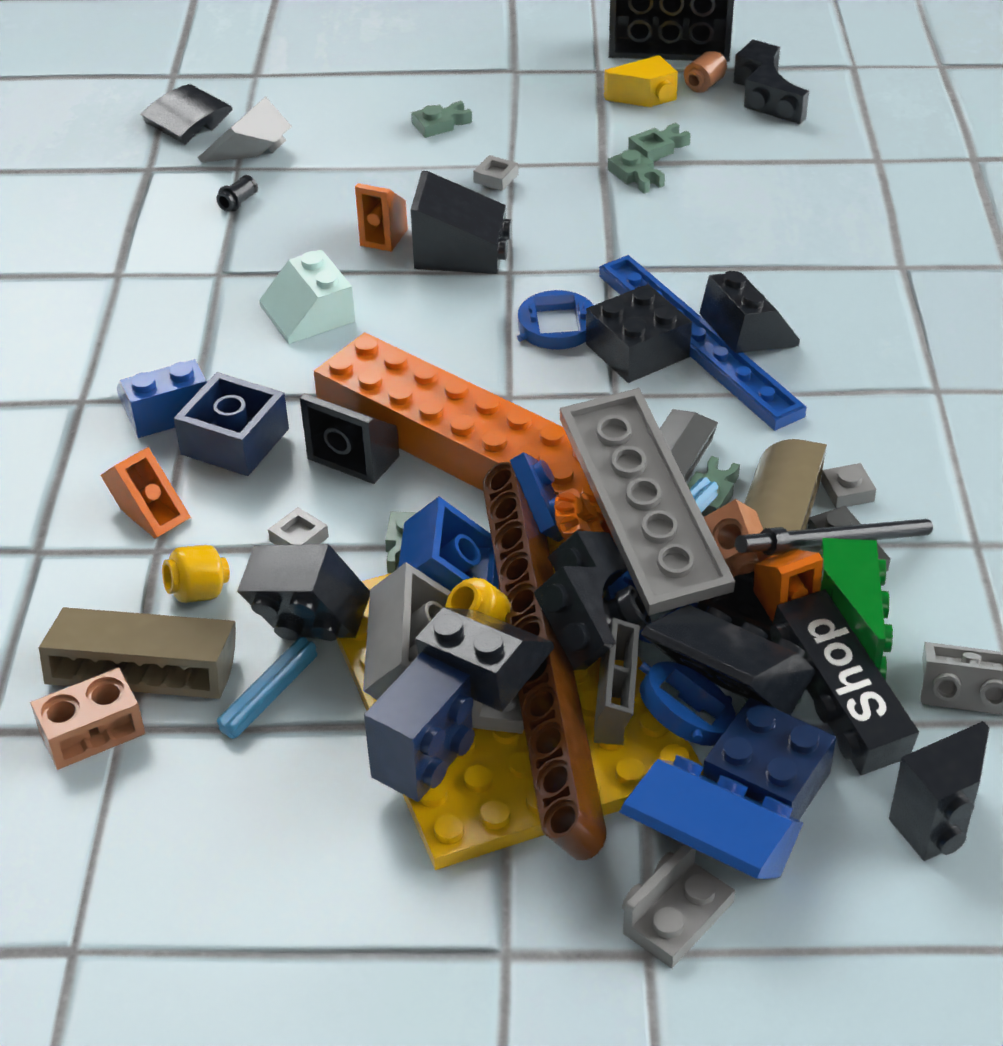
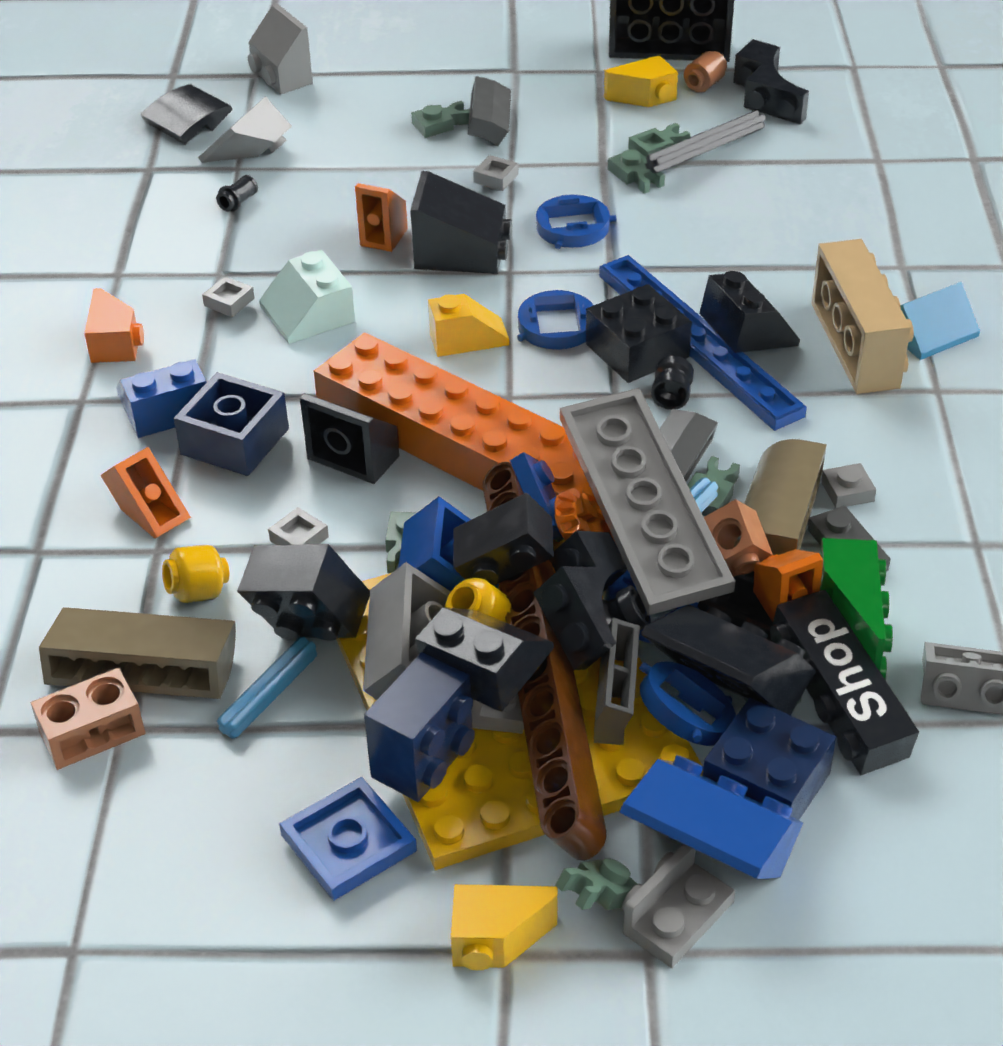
(112, 329): none -> orange slope
(228, 296): none -> light grey plate
(281, 51): none -> light grey slope
(348, 838): none -> plate
(463, 325): none -> yellow slope
(489, 110): none -> dark grey piece
(499, 922): none -> yellow slope
(503, 541): none -> black brick
(576, 233): none -> blue piece
(598, 881): none -> sand green plate
(672, 382): none -> black wheel
(705, 141): none -> axle
(779, 540): black bar -> none
(861, 316): none -> tan brick
(939, 791): black slope -> none
(940, 321): none -> slope

